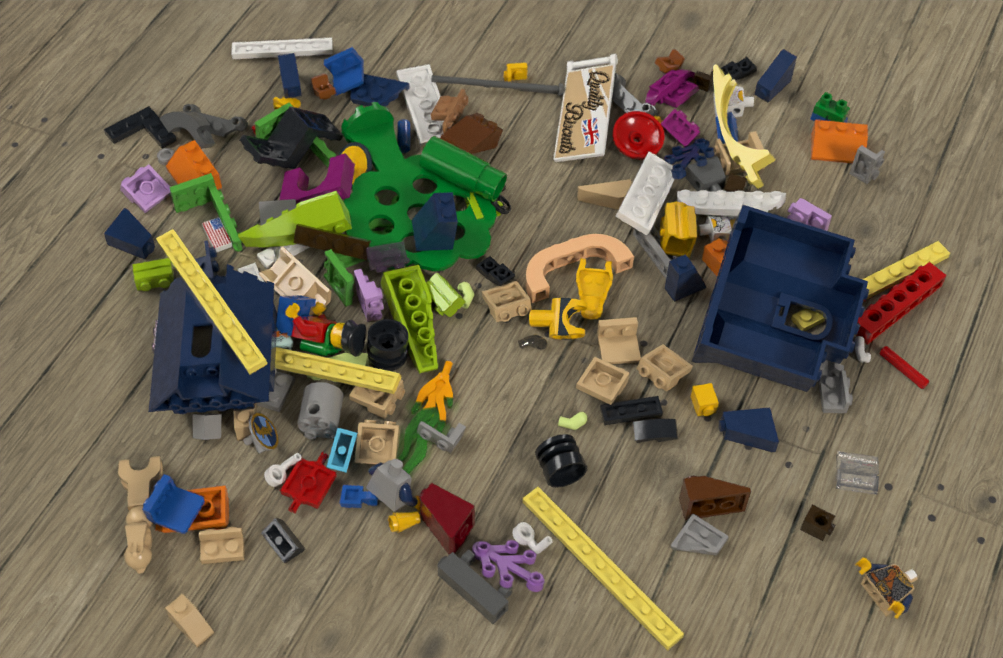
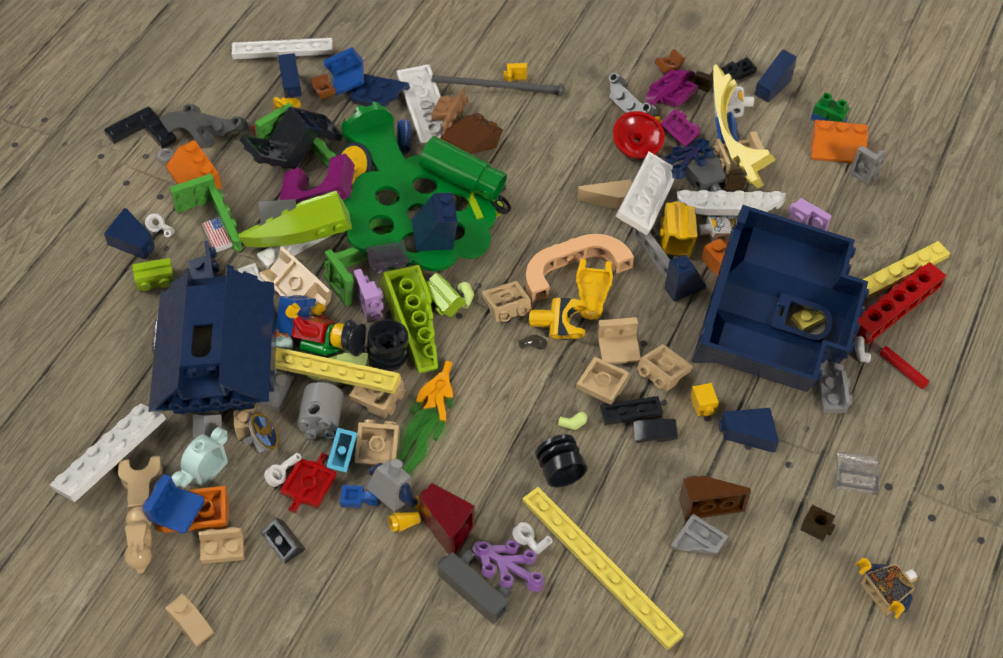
(107, 452): none -> white plate
(145, 188): lavender plate -> none
(168, 231): none -> white plate
(202, 460): none -> light aqua piece
(212, 302): light yellow plate -> none
(328, 240): dark brown plate -> none
(443, 442): light grey bracket -> none
(494, 272): black slope -> none
(585, 109): flag -> none

